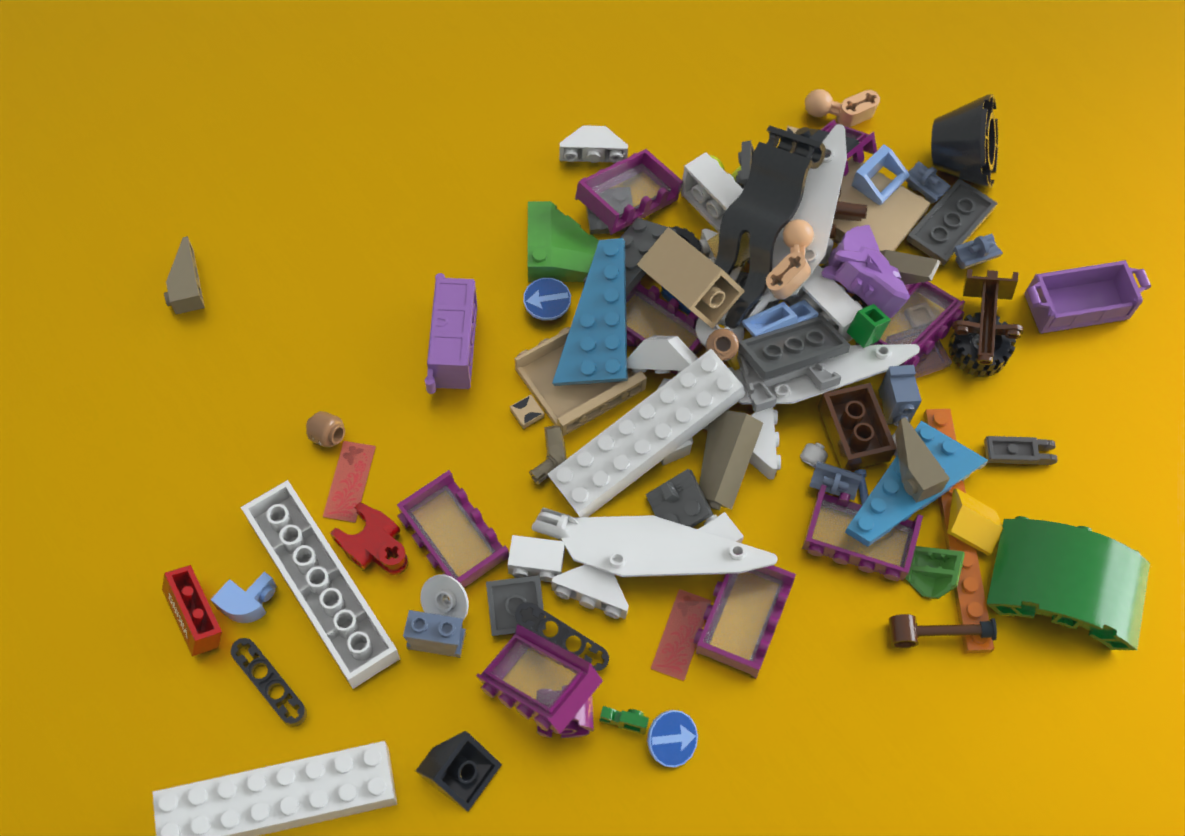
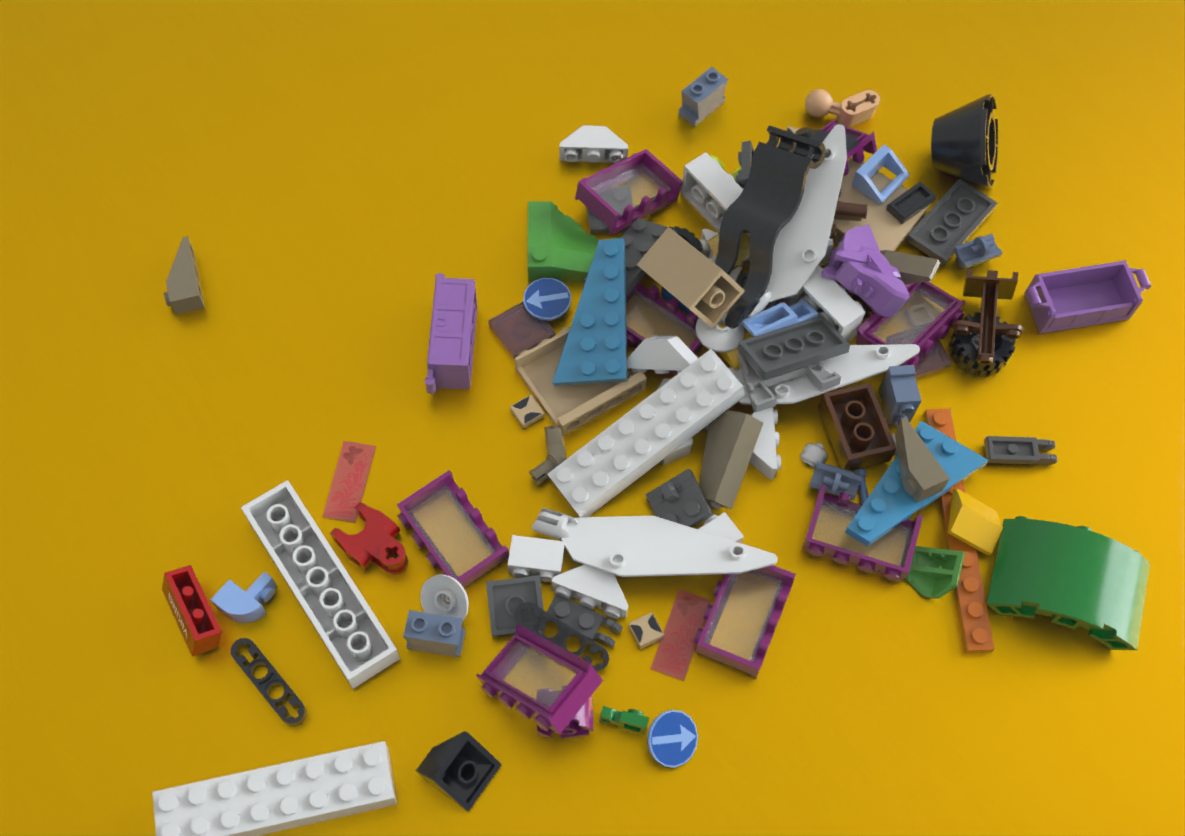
(325, 429): medium nougat head -> none
(520, 329): none -> tile
(583, 620): none -> dark grey hinge
(646, 630): none -> tan tile
(703, 96): none -> sand blue hips
(723, 343): medium nougat head -> none
(797, 236): light nougat beam -> none
(868, 325): green brick -> none
(905, 630): reddish brown piece -> none
(911, 202): none -> black tile
(927, 182): sand blue hips -> none

